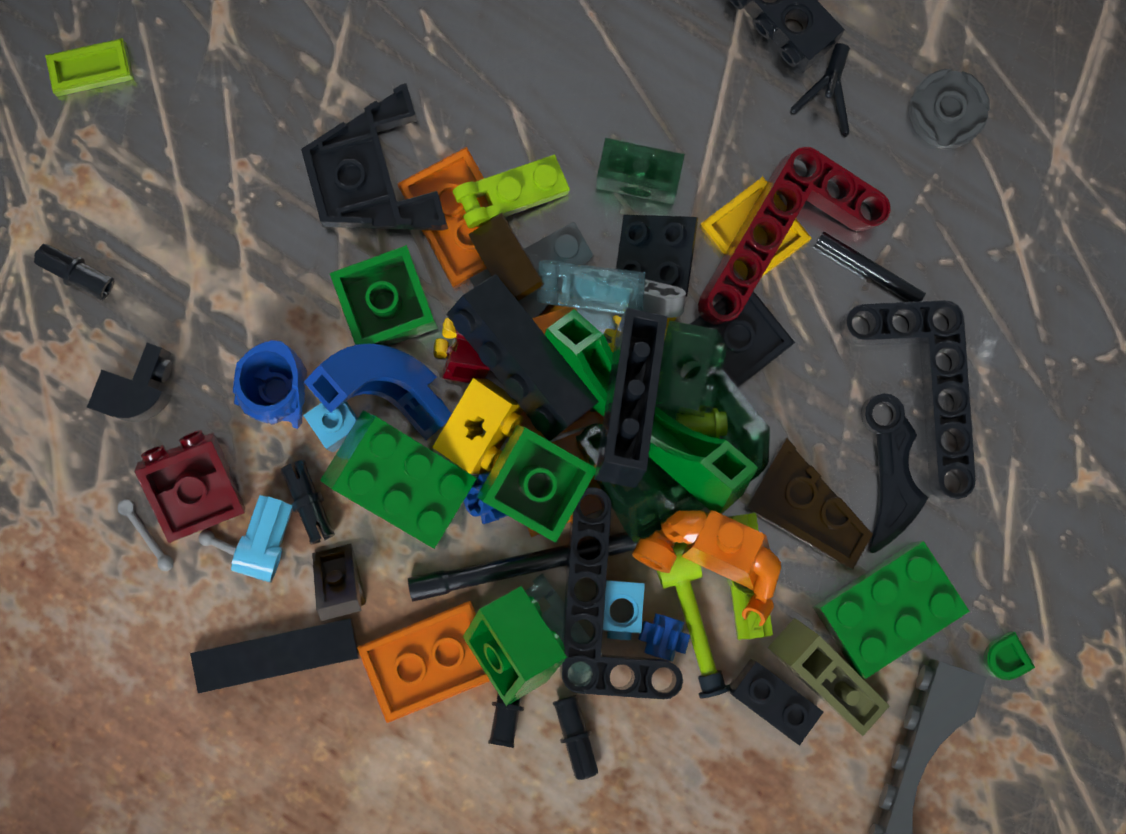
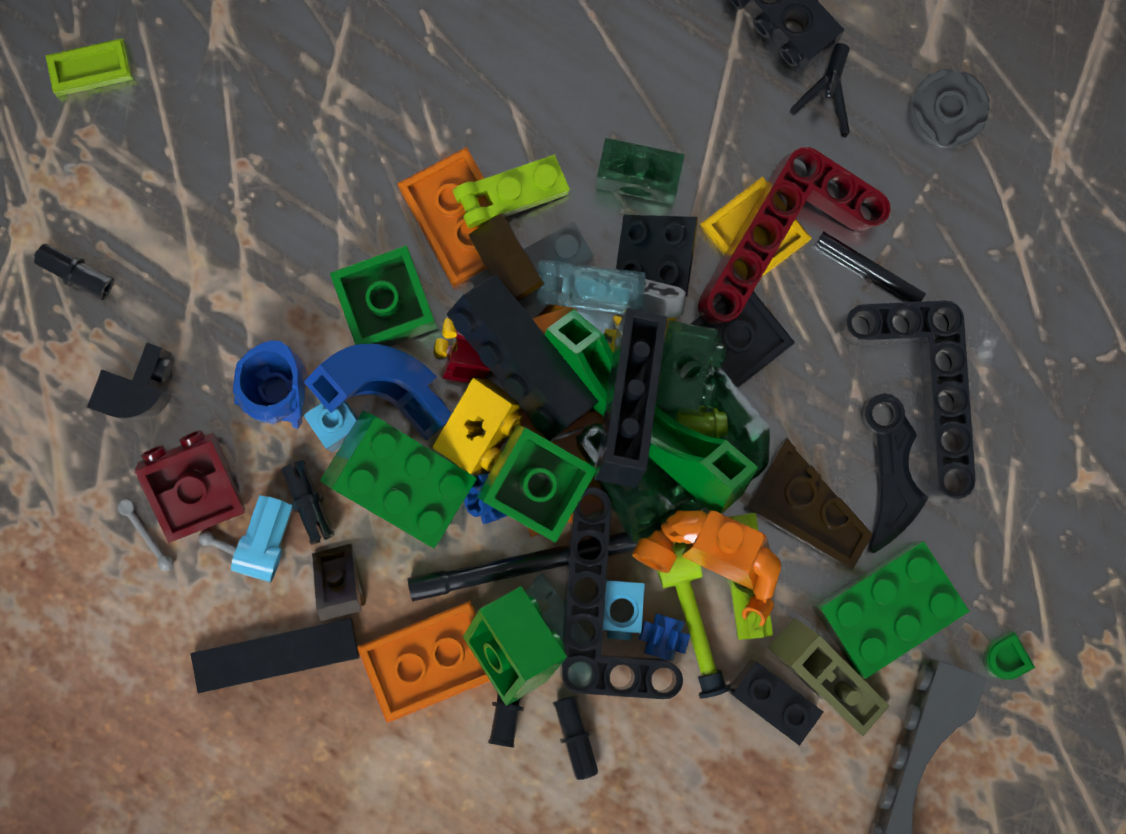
(353, 177): black wing -> none

